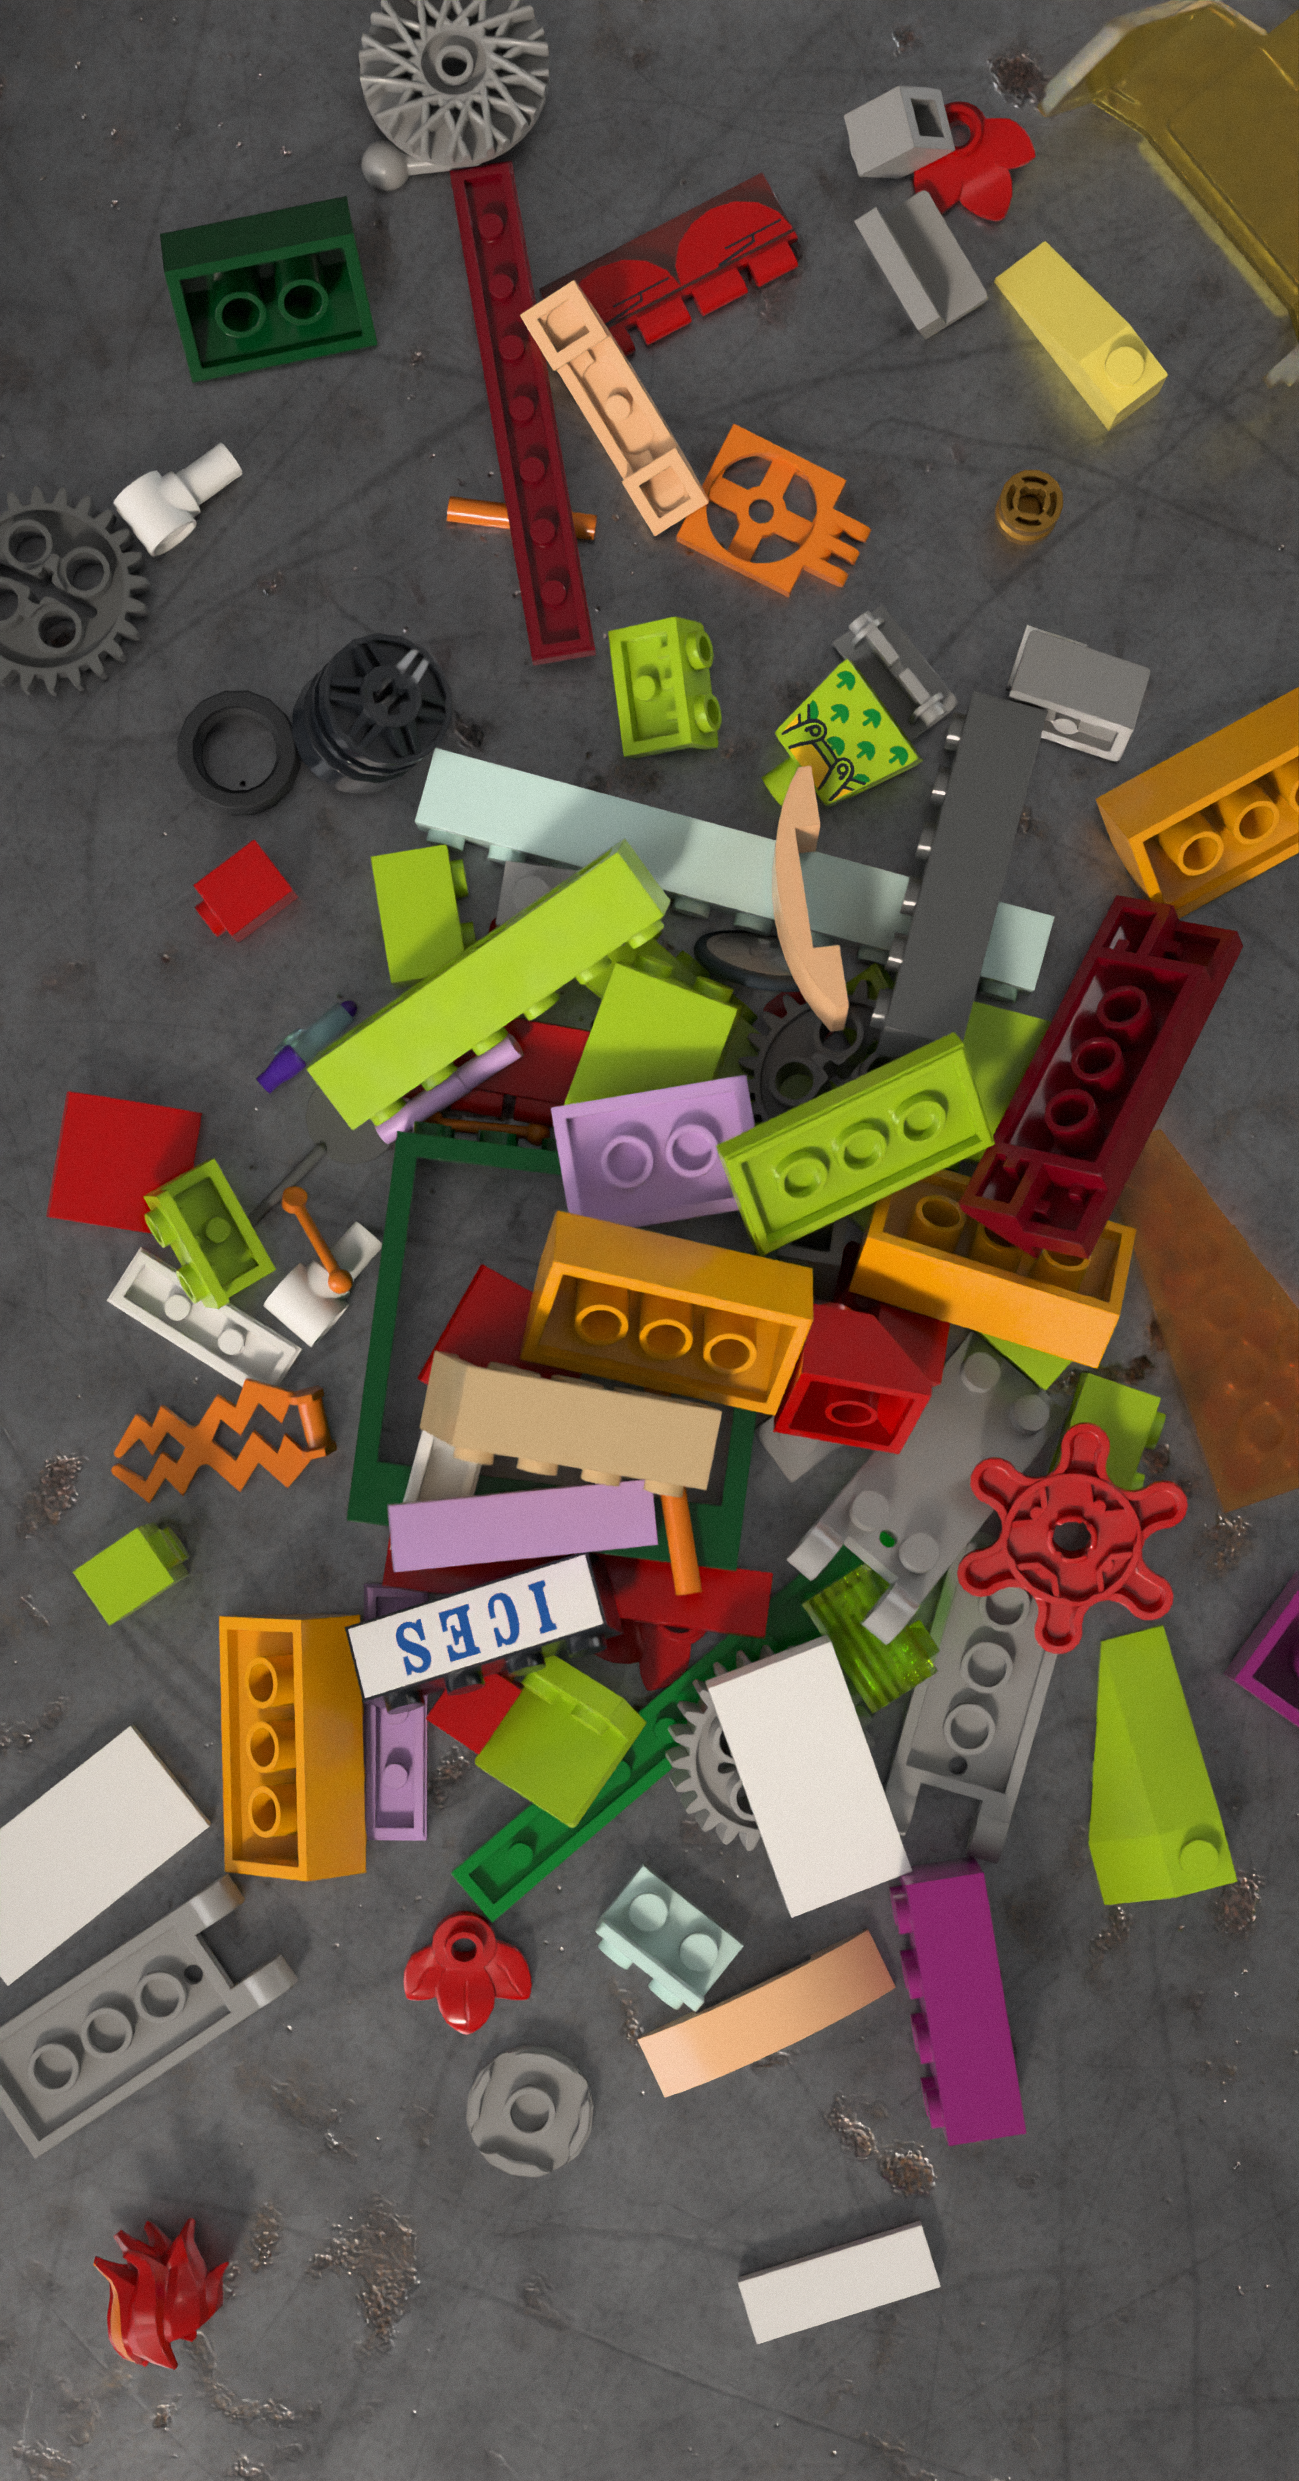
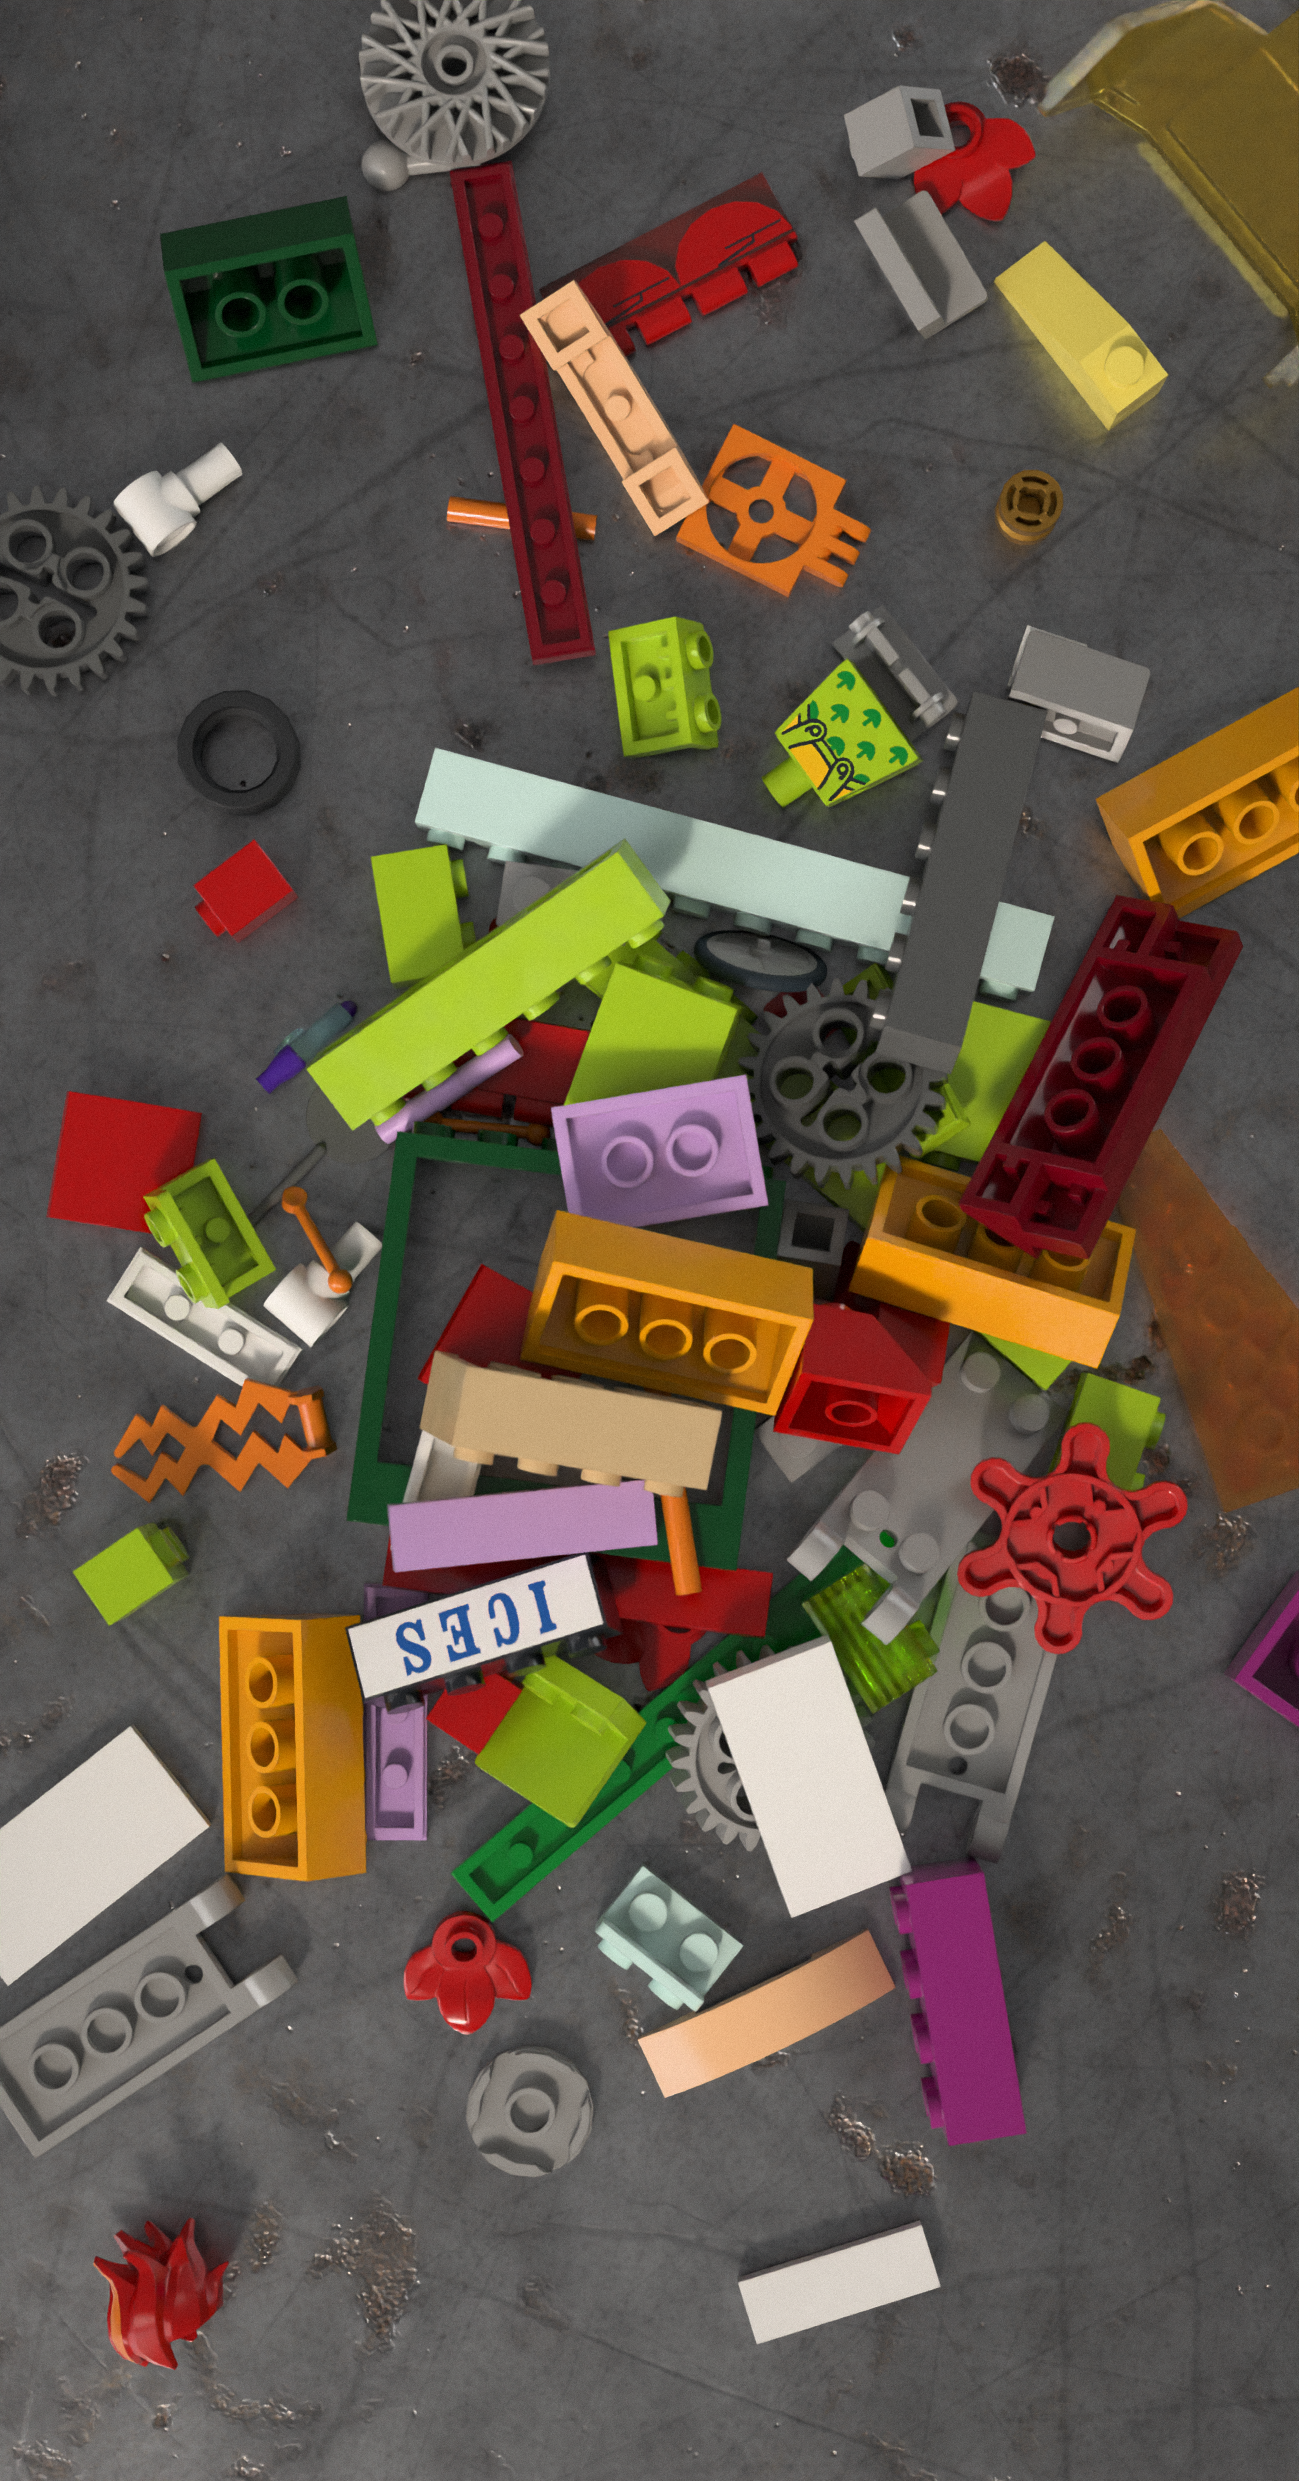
(353, 739): black wheel -> none
(818, 969): light nougat slope -> none
(856, 1144): lime tile -> none
(1151, 1799): lime wedge -> none

